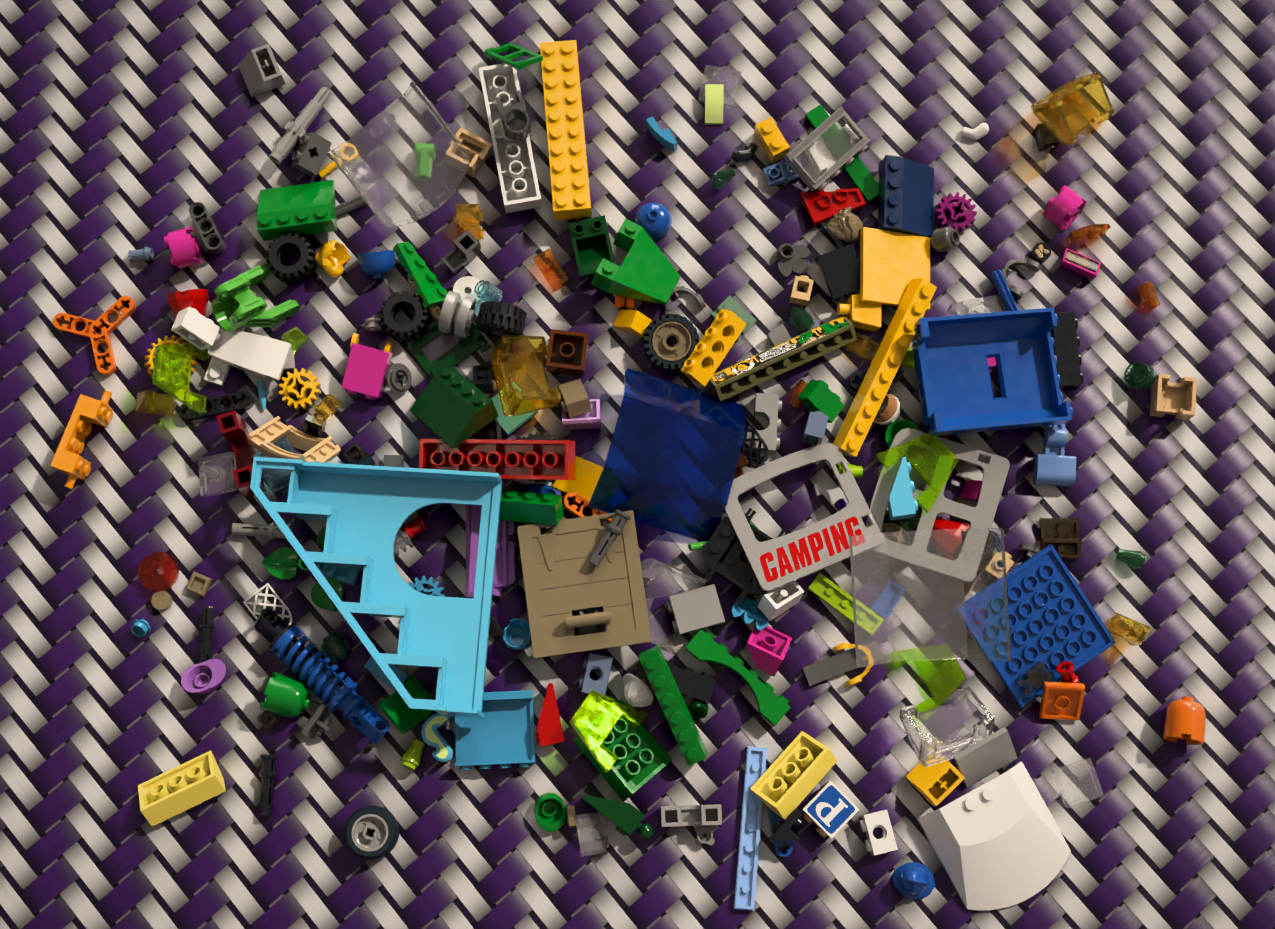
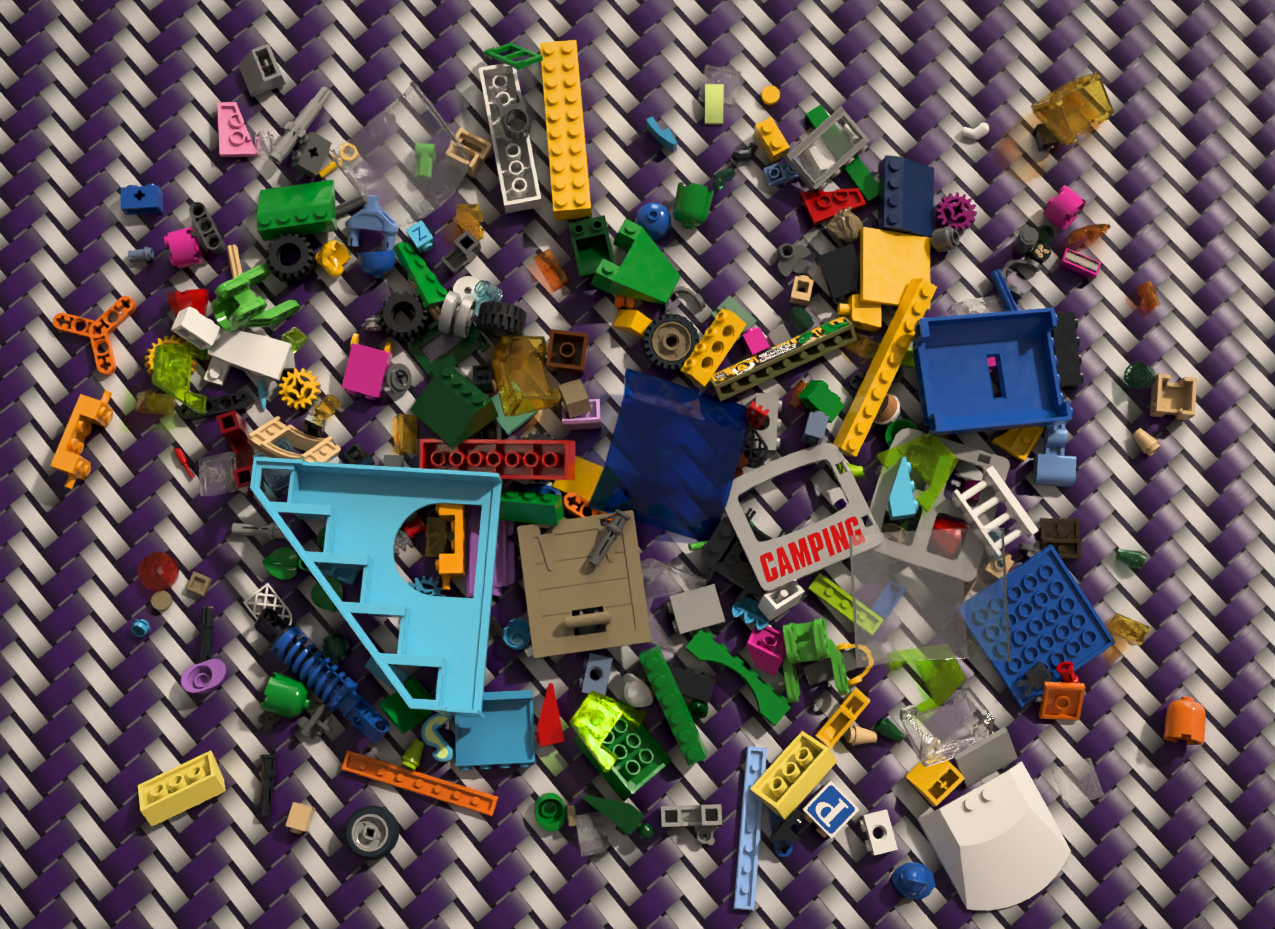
(150, 199): none -> blue brick
(183, 461): none -> red piece
(233, 134): none -> bright pink wing
(234, 260): none -> tan axle
(264, 144): none -> clear brick
(300, 817): none -> tan brick
(372, 218): none -> medium blue connector
(405, 434): none -> clear yellow slope
(419, 783): none -> orange tile
(420, 237): none -> medium azure brick
(436, 537): none -> clear yellow slope
(453, 565): none -> light orange brick
(692, 205): none -> green cylinder
(754, 341): none -> dark pink brick
(758, 411): none -> red tile
(770, 95): none -> yellow tile
(810, 643): none -> bright green piece
(843, 717): none -> yellow slope
(858, 735): none -> tan cone
(889, 730): none -> dark green cone
(1002, 495): none -> white fence
(1019, 441): none -> yellow wing
(1025, 240): none -> dark grey piece
(1045, 233): none -> dark green tile
(1146, 442): none -> tan cone

